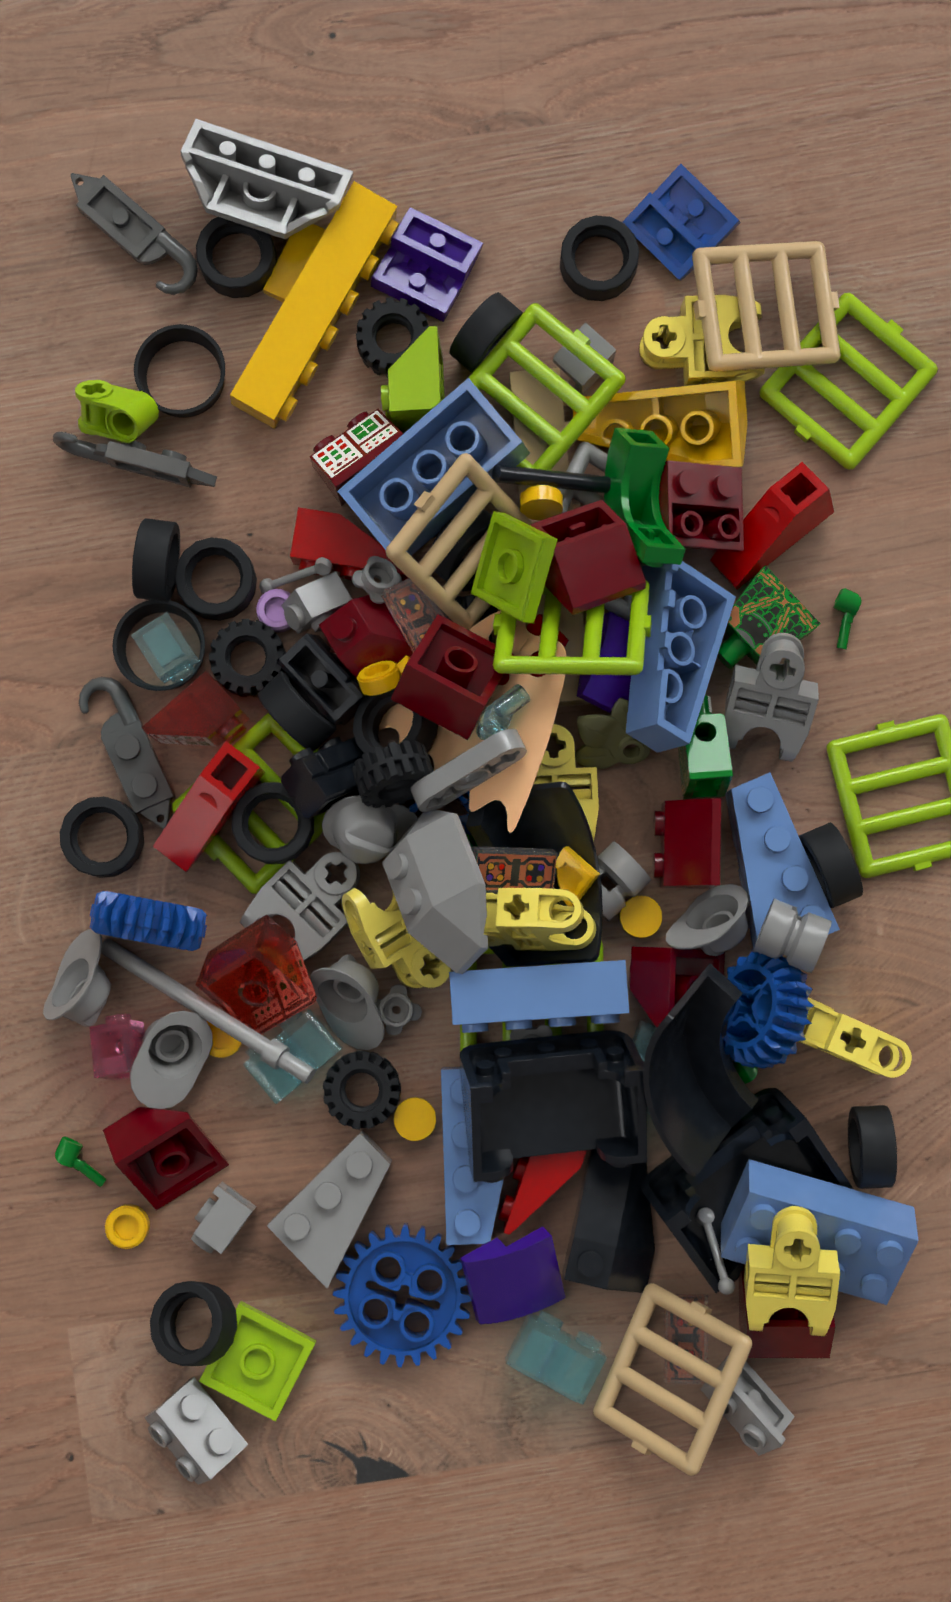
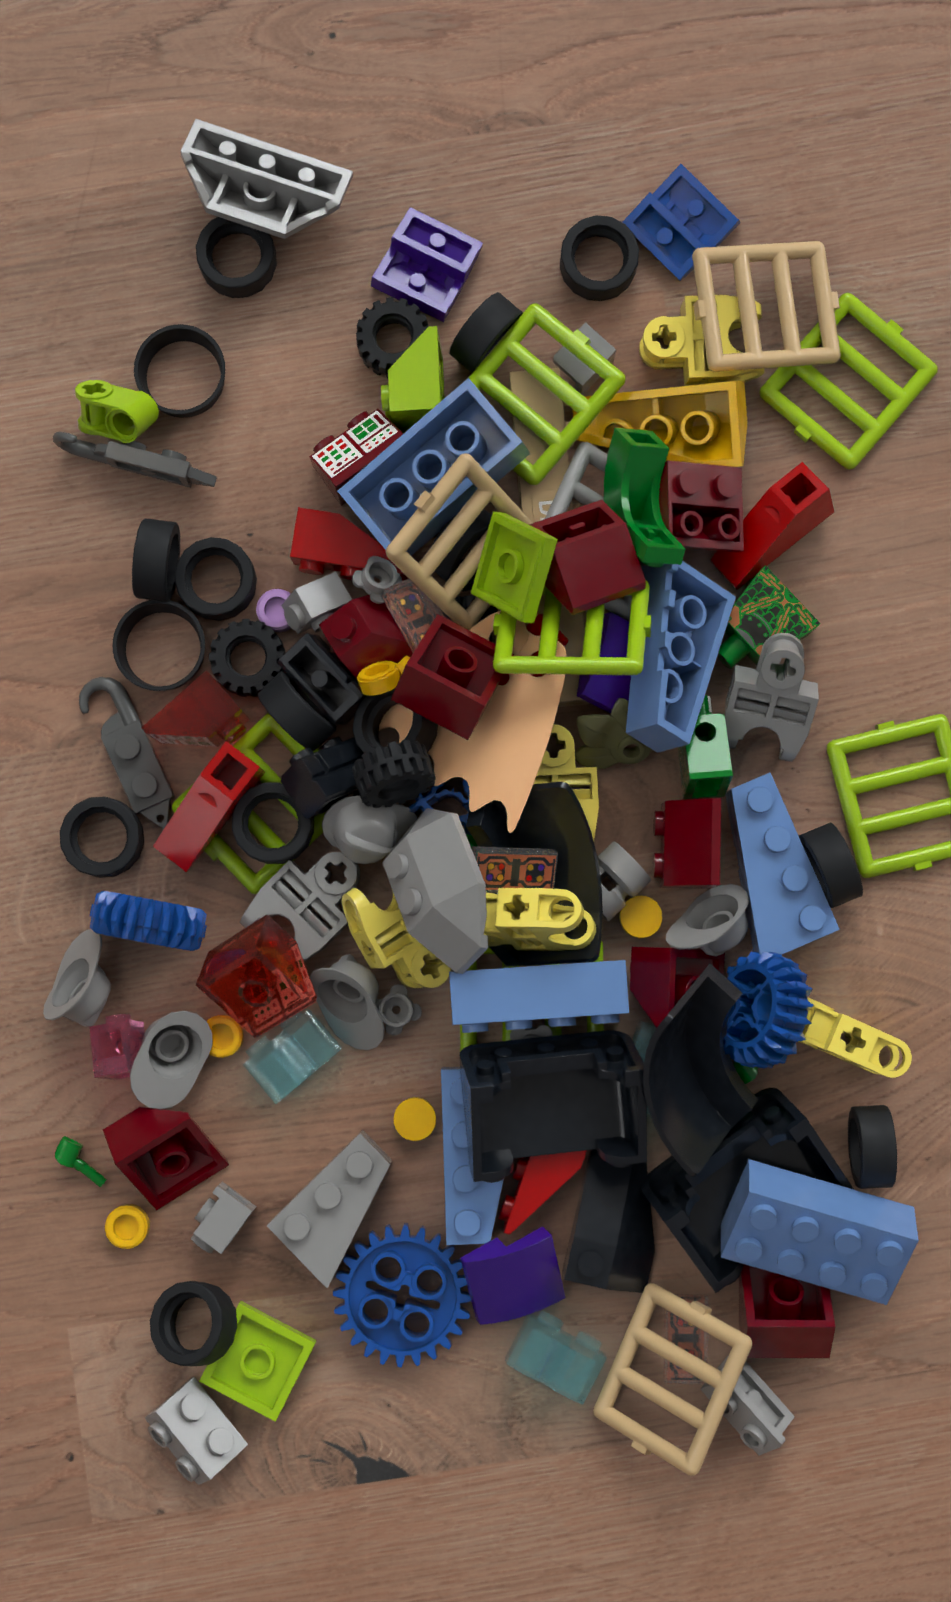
(132, 228): dark grey plate -> none
(166, 649): clear light blue brick -> none
(272, 1052): light grey bar -> none
(292, 261): yellow tile -> none
(314, 306): yellow brick -> none
(321, 567): light grey hinge -> none
(340, 1105): black tyre -> none
(468, 770): light grey beam -> none
(500, 712): clear light blue arm -> none
(541, 502): yellow tile -> none
(556, 479): black bar -> none
(574, 873): yellow tile -> none
(705, 1218): light grey hinge -> none
(792, 935): light grey wheel -> none
(792, 1273): light yellow piece -> none
(849, 604): green hand -> none

